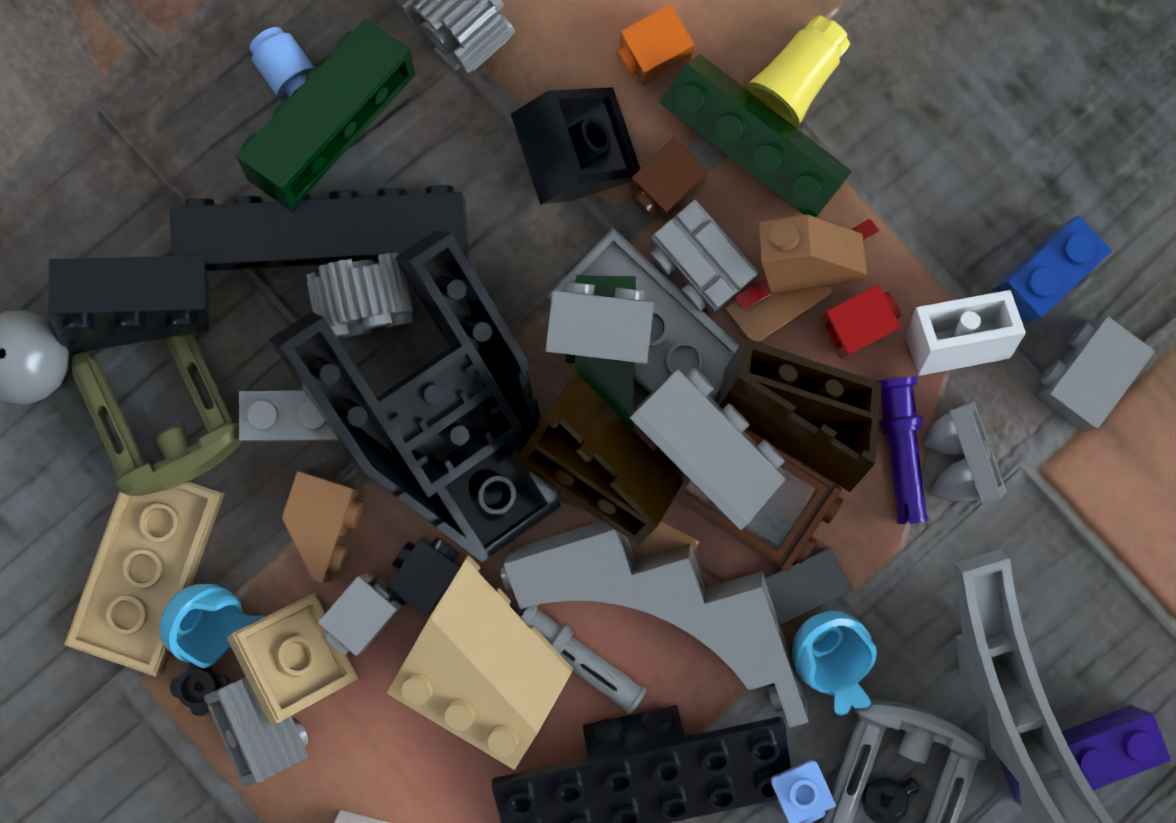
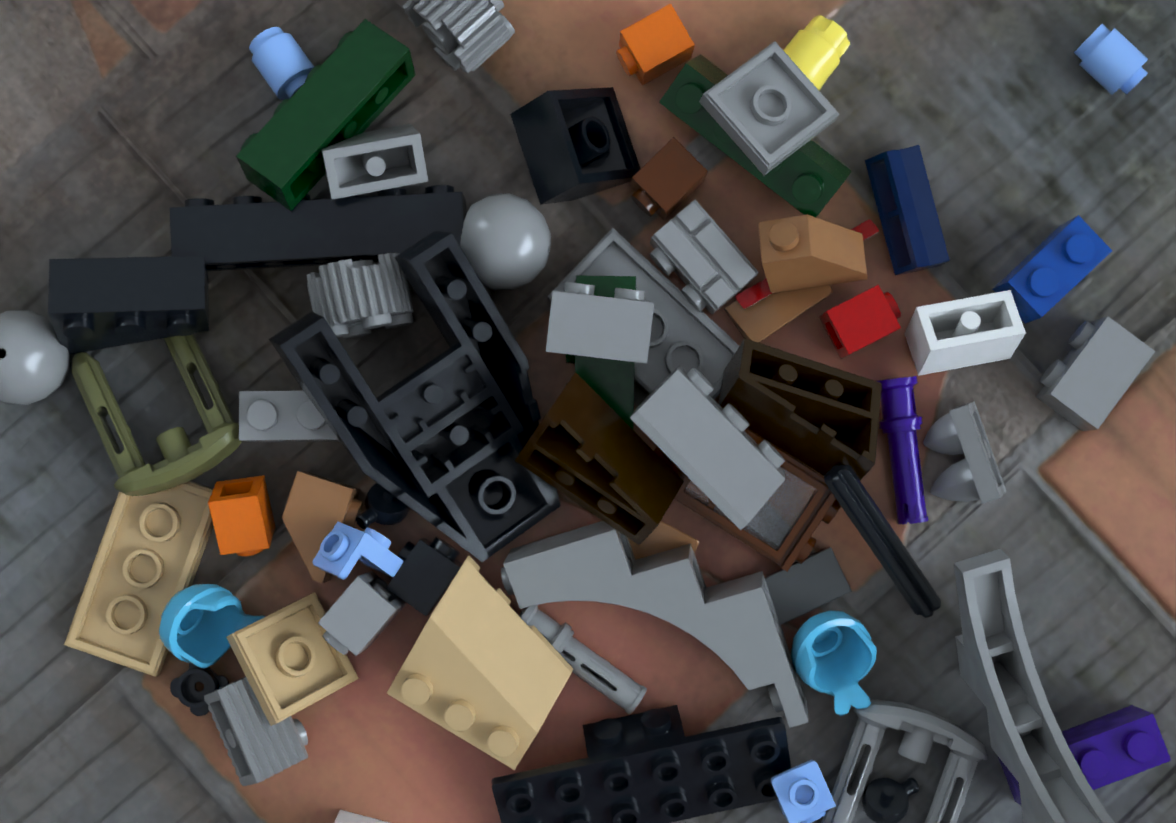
(242, 516): none -> orange brick
(347, 545): none -> light blue bracket
(375, 161): none -> light grey slope
(381, 508): none -> black piece
(505, 241): none -> light grey helmet
(769, 108): none -> light grey tile
(882, 539): none -> black axle
(907, 210): none -> dark blue piece
(1112, 60): none -> light blue brick

